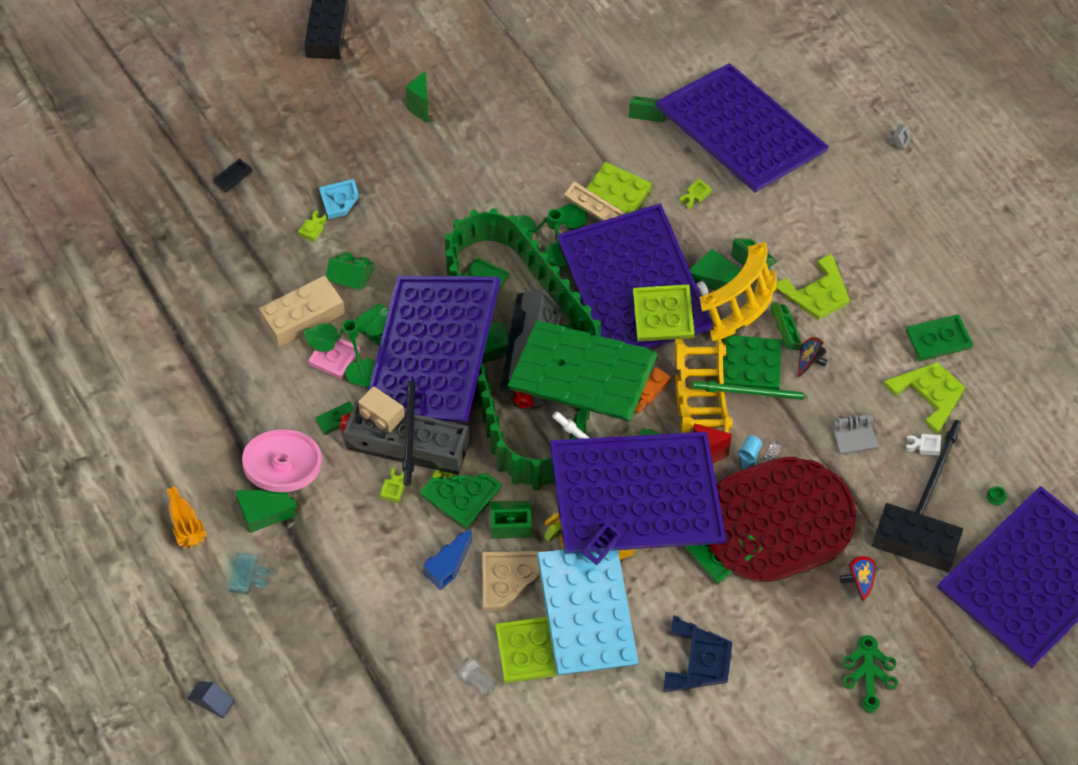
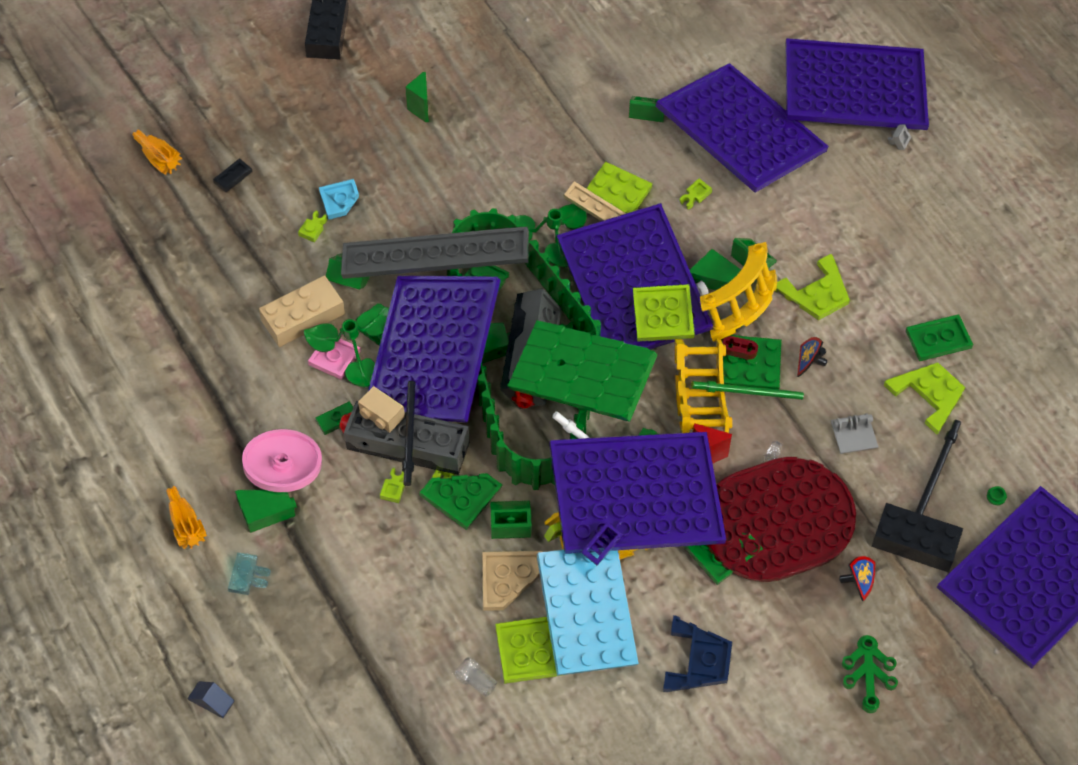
(158, 152): none -> light orange piece
(435, 252): none -> dark grey plate
(446, 564): blue slope -> none
(655, 384): orange hinge -> none
(740, 347): none -> dark red beam
(749, 451): medium azure piece -> none
(786, 326): green hinge -> none
(856, 84): none -> dark purple plate
(927, 445): white plate -> none

